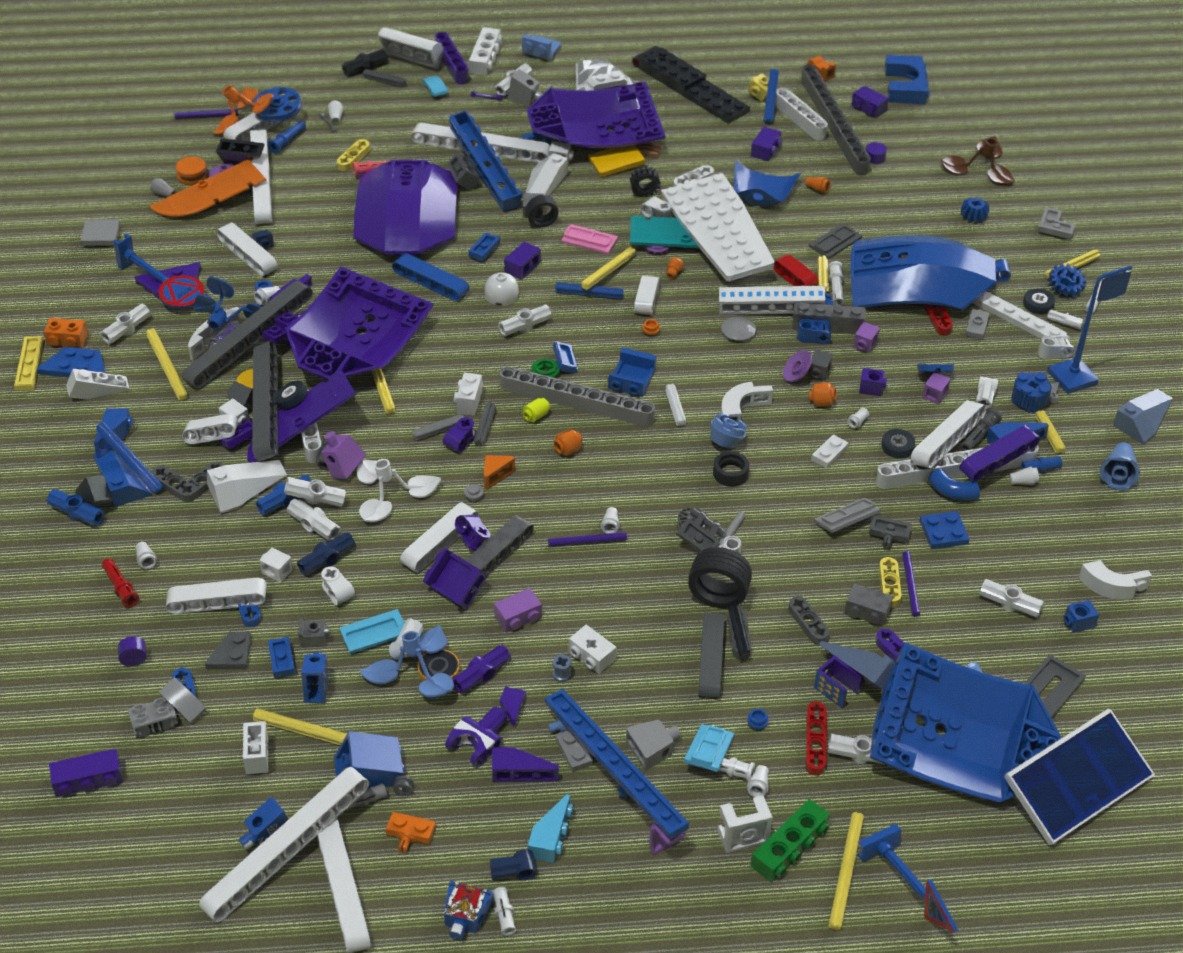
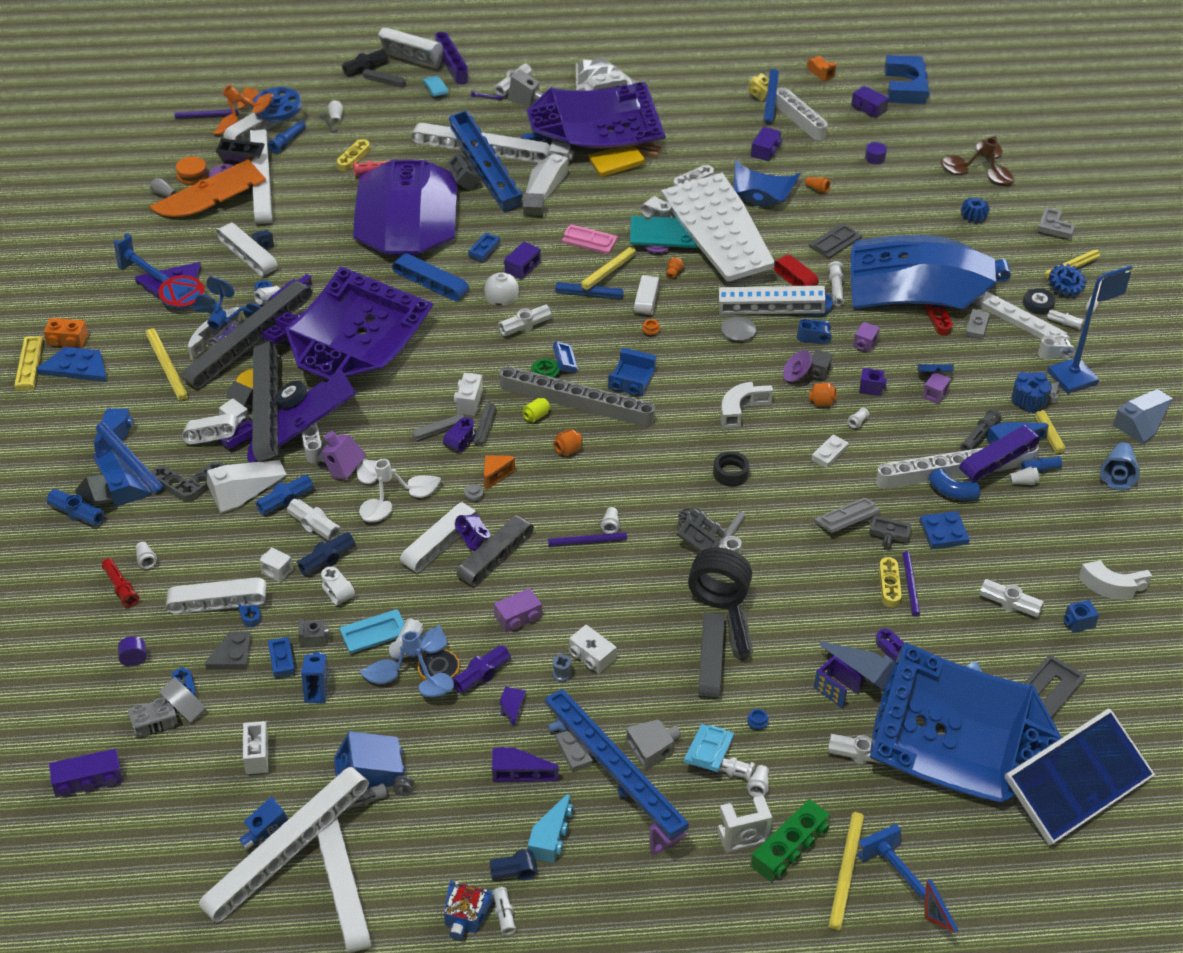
(90, 384): white slope -> none
(100, 232): light grey tile -> none
(125, 324): white piece -> none
(299, 726): light yellow axle -> none
(314, 491): white piece -> none
(383, 391): light yellow axle -> none
(410, 829): orange plate -> none
(455, 578): dark purple panel -> none
(478, 735): dark purple connector -> none
(485, 51): white brick -> none
(539, 46): medium blue bracket -> none
(547, 219): black tyre -> none
(645, 189): black tyre -> none
(675, 404): white axle -> none
(690, 83): black hinge -> none
(727, 431): medium blue cone -> none
(808, 612): dark grey beam -> none
(816, 738): red beam -> none
(823, 272): light yellow axle -> none
(836, 120): dark grey beam -> none
(842, 318): flat silver brick -> none
(868, 604): flat silver brick -> none
(891, 441): black bush -> none
(948, 434): white beam -> none
(986, 391): white piece -> none

